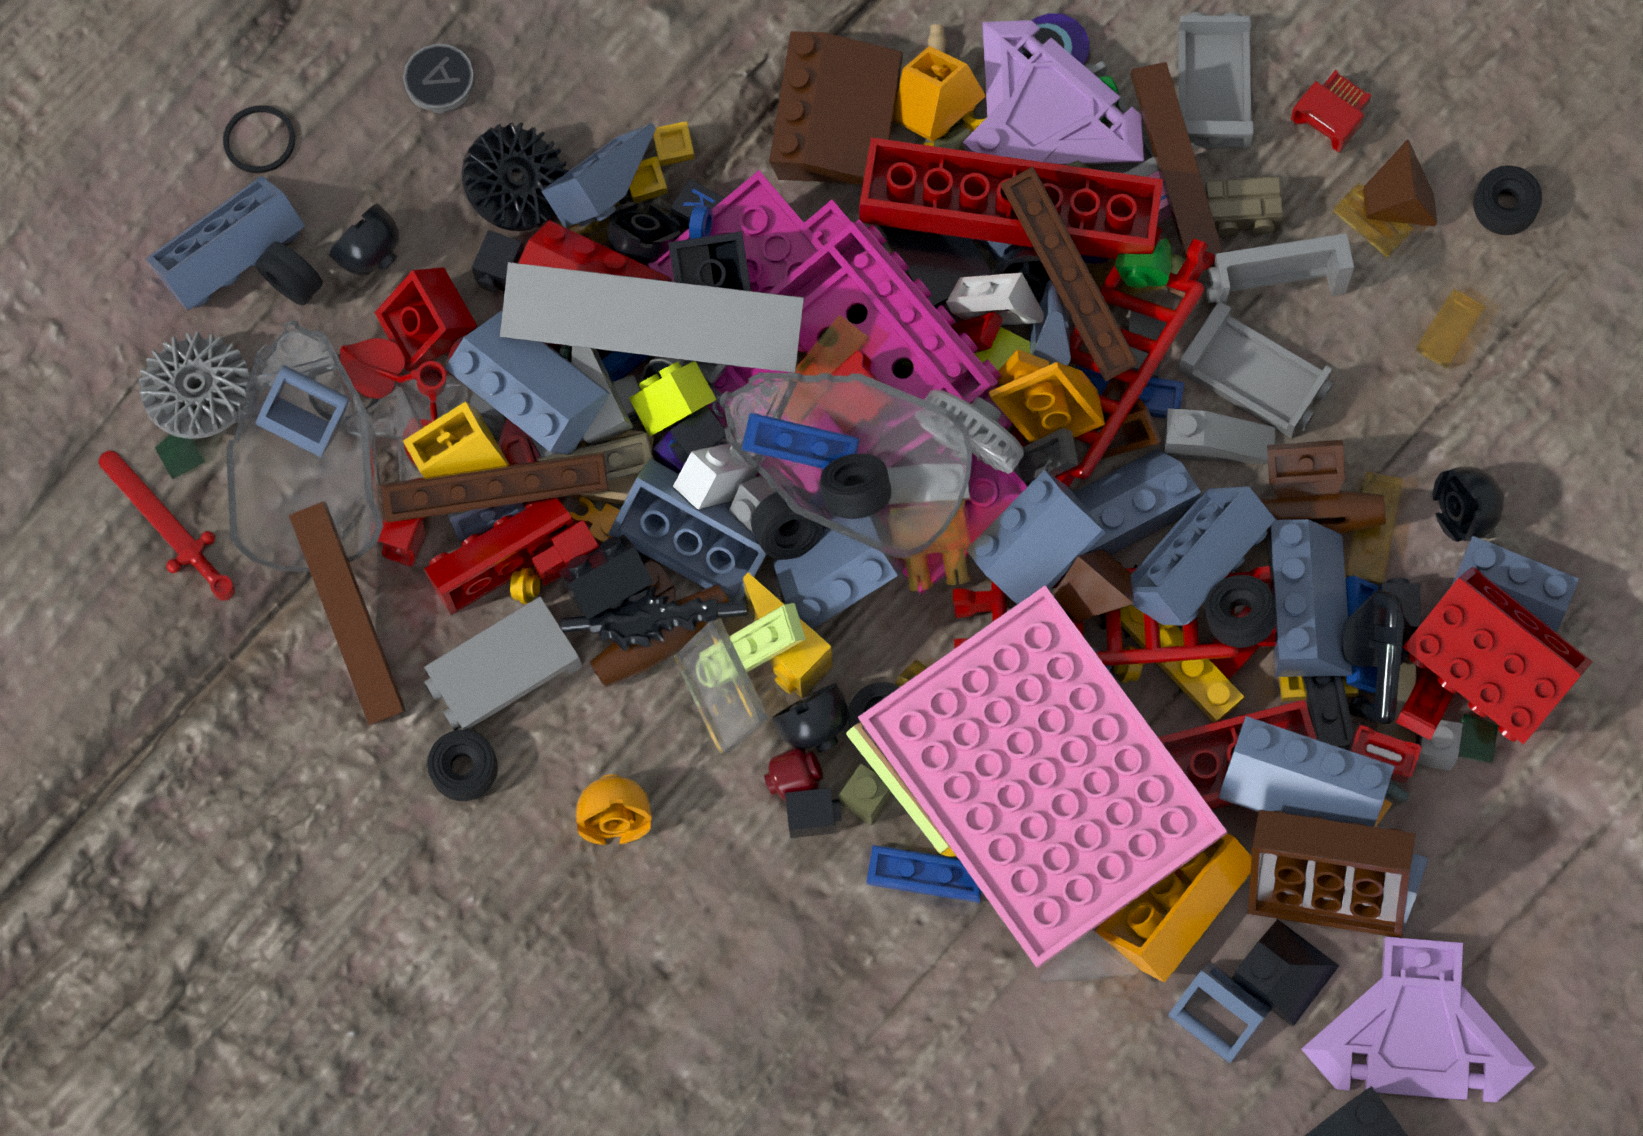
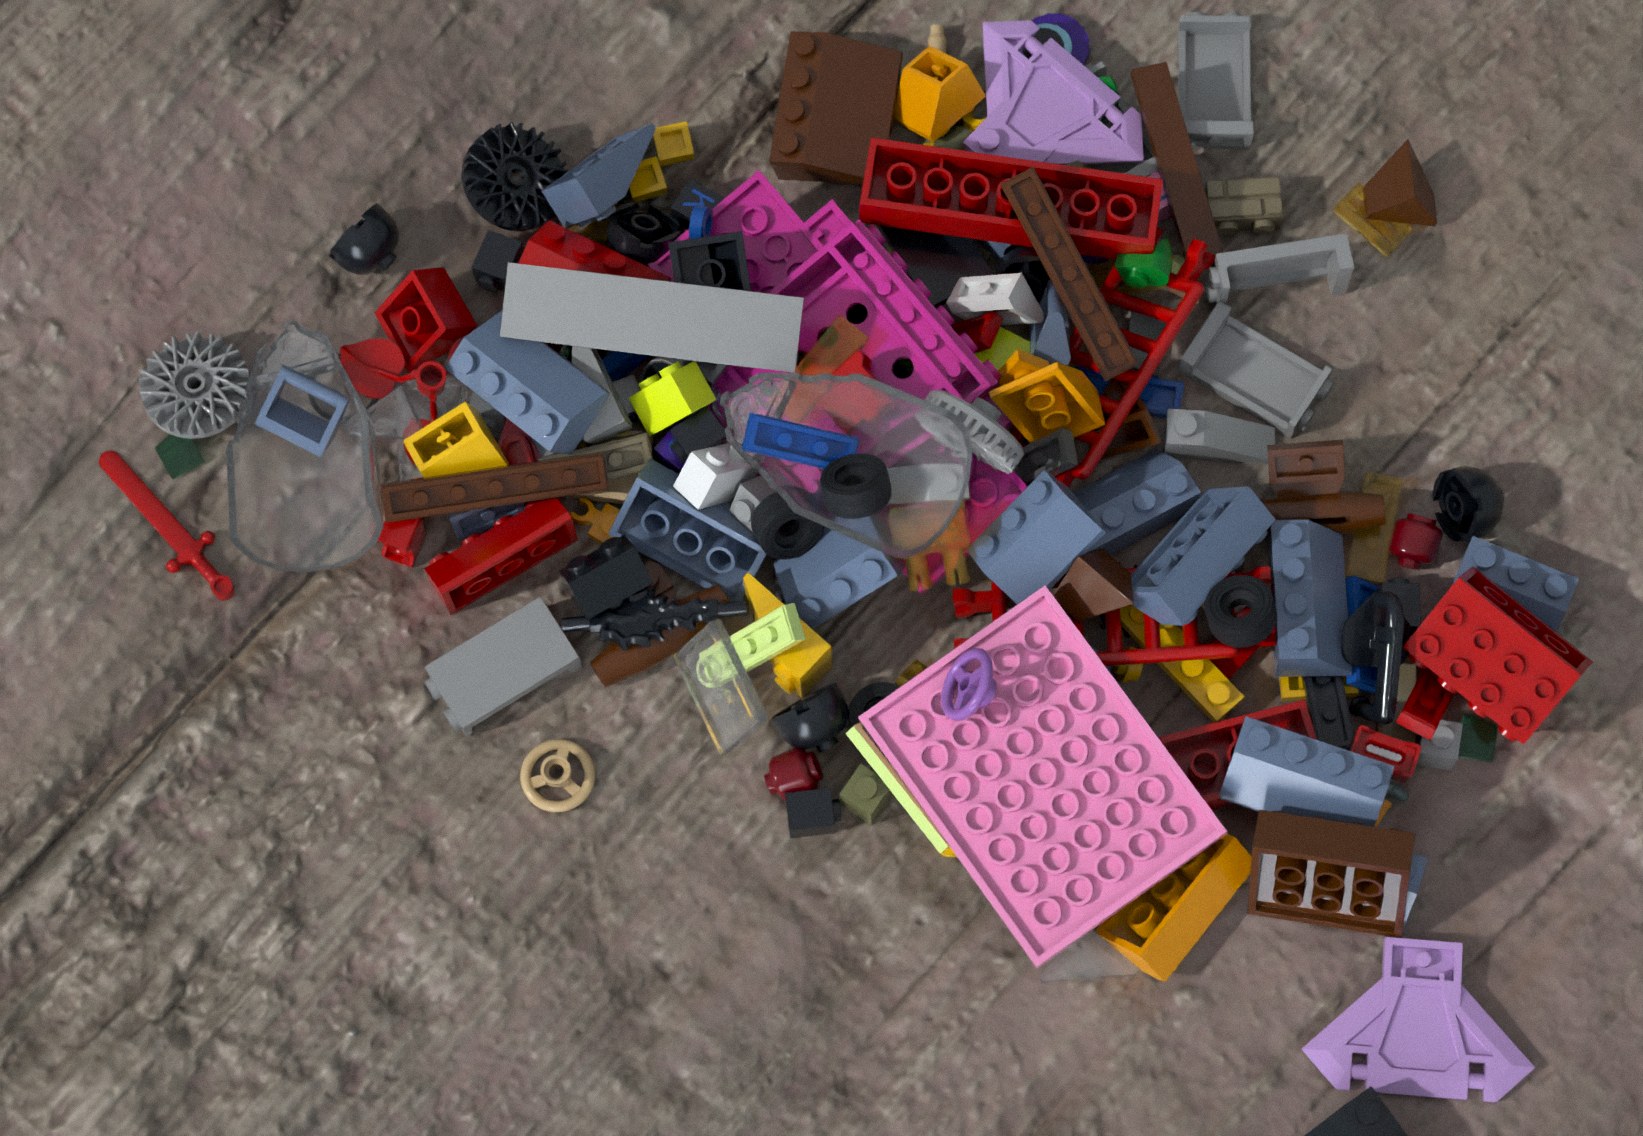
(225, 242): sand blue slope -> none
(254, 109): black piece -> none
(289, 273): black tyre -> none
(347, 613): reddish brown tile -> none
(438, 78): black tile -> none
(458, 744): black tyre -> none
(524, 586): yellow plate -> none
(559, 761): none -> tan piece
(565, 546): red piece -> none
(613, 809): light orange cylinder -> none
(921, 874): blue tile -> none
(975, 687): none -> medium lavender piece
(1231, 996): sand blue tile -> none
(1285, 972): black slope -> none
(1333, 109): red piece -> none
(1415, 541): none -> dark red head
(1450, 328): clear yellow tile -> none
(1507, 180): black tyre -> none

